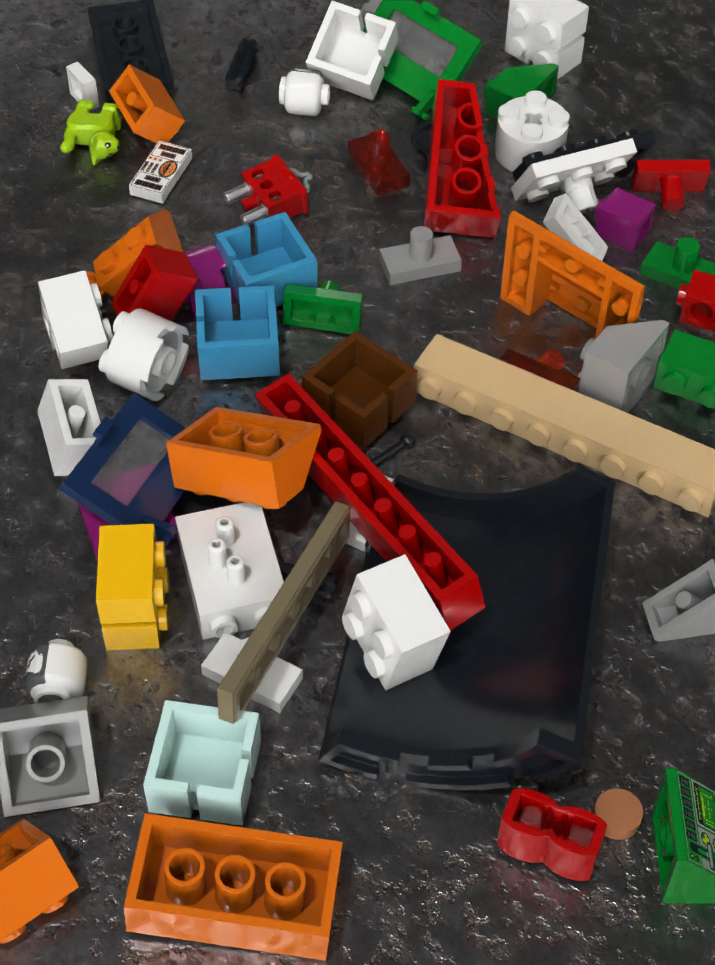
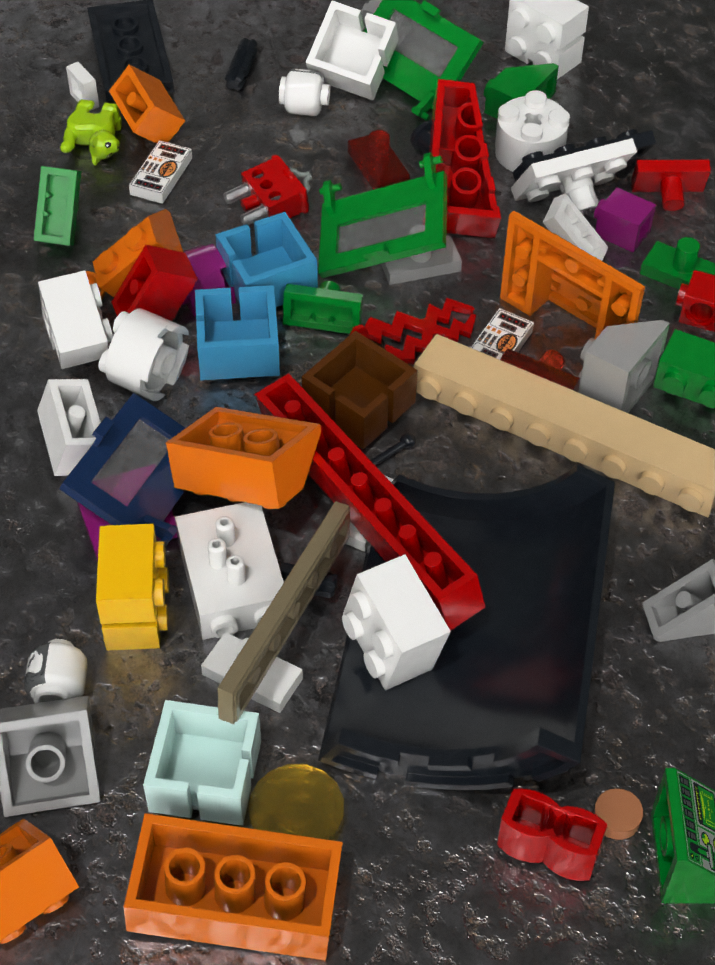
(57, 205): none -> tile
(297, 802): none -> clear yellow tile
(383, 222): none -> green piece
(427, 327): none -> red piece
(503, 332): none -> tile

